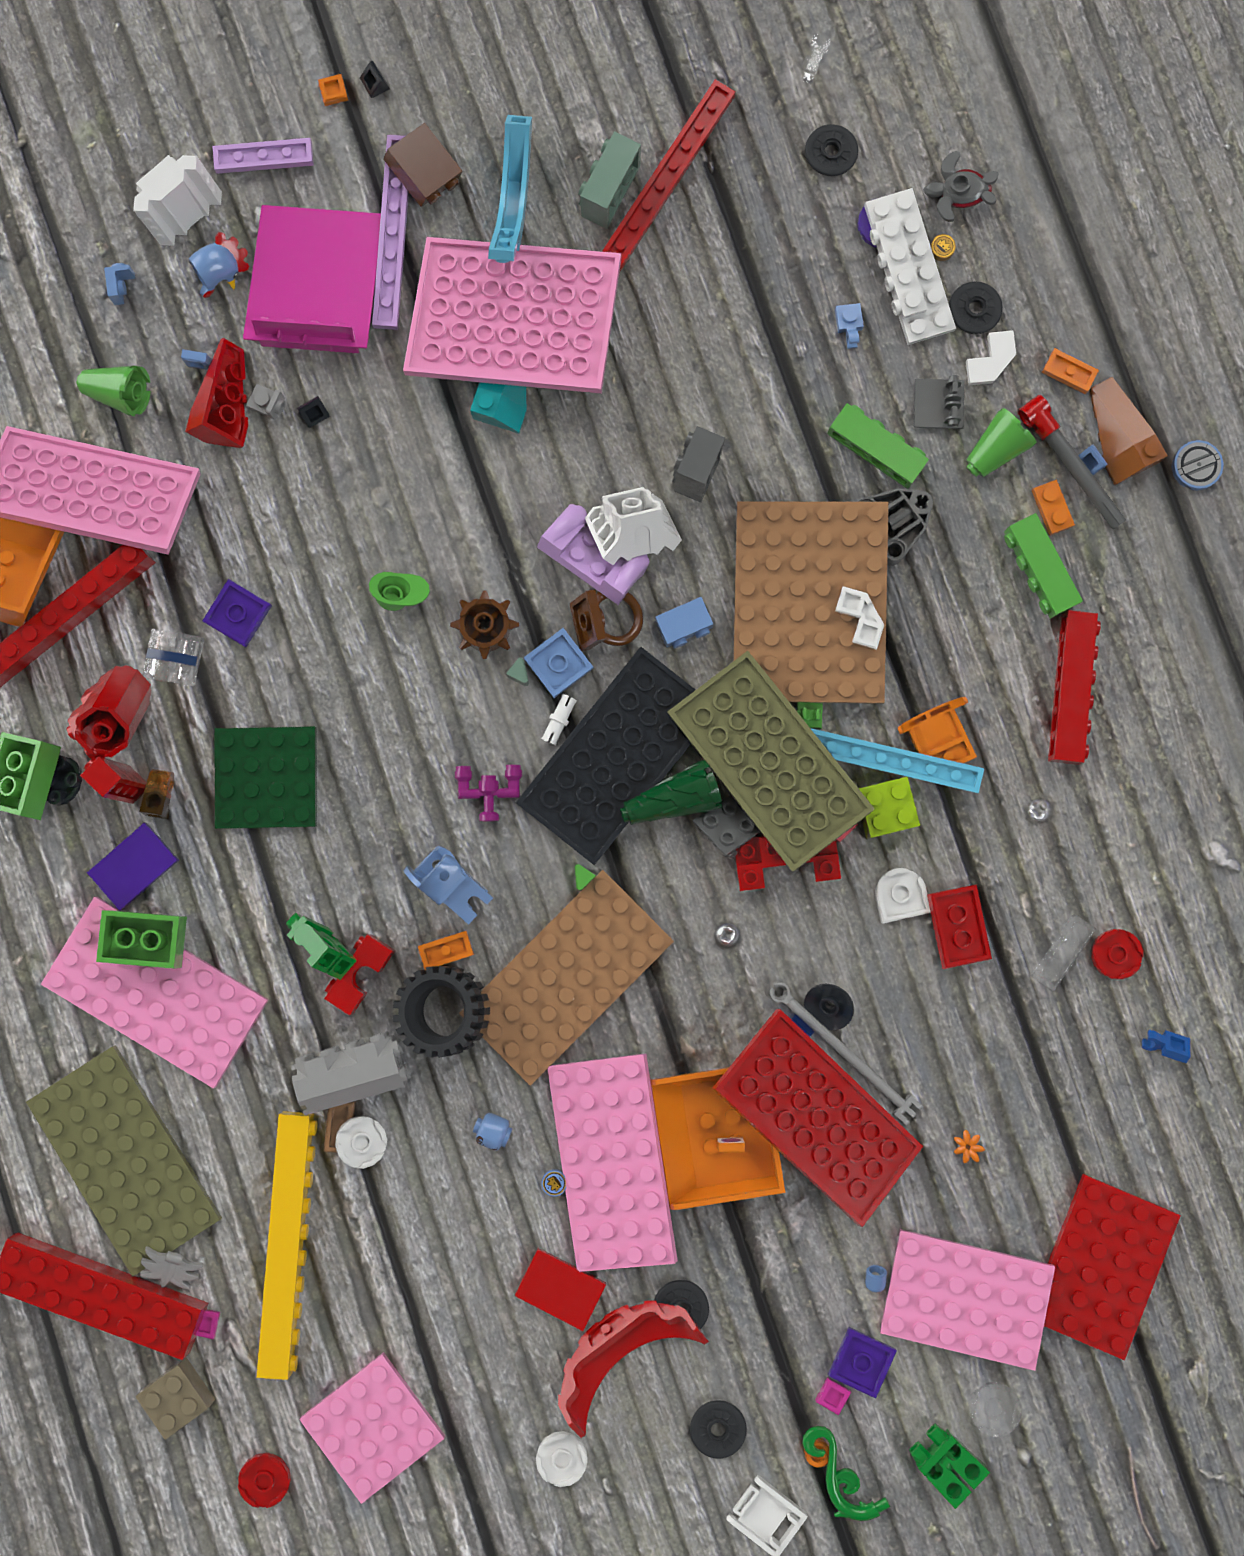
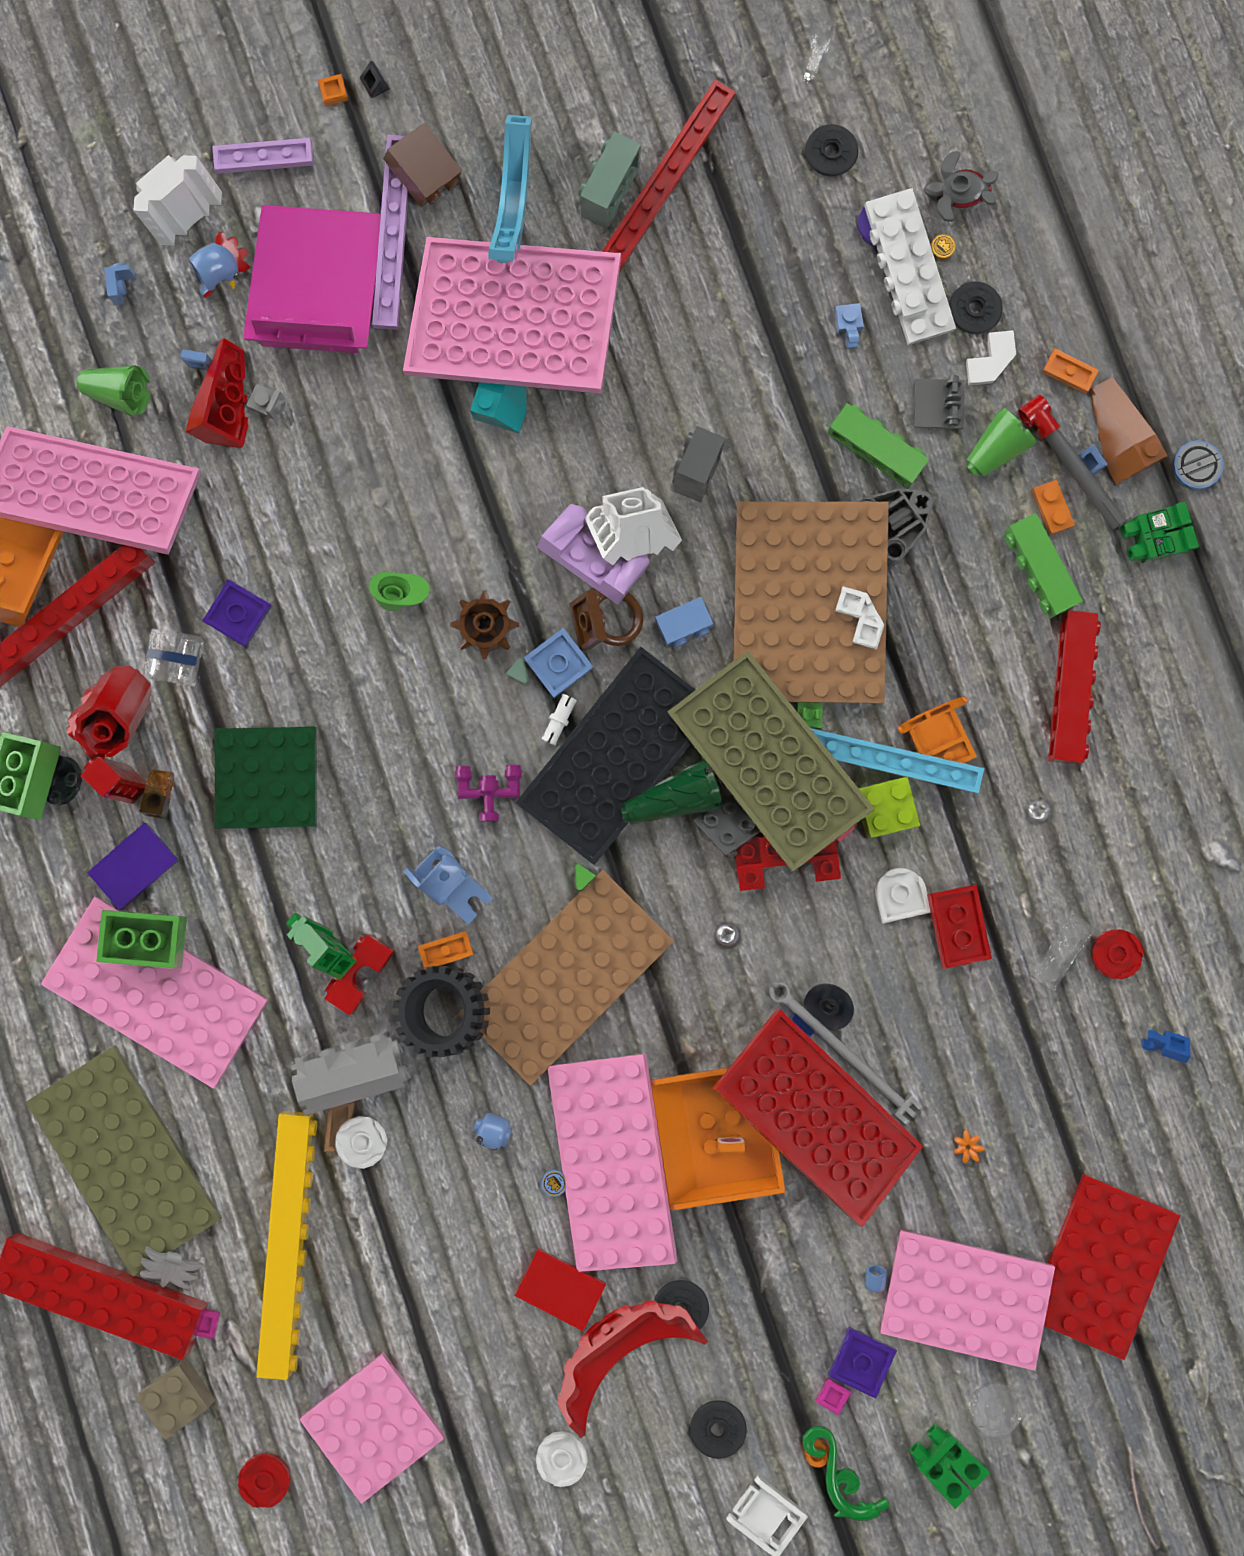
(313, 412): black slope -> none
(1150, 534): none -> green hips

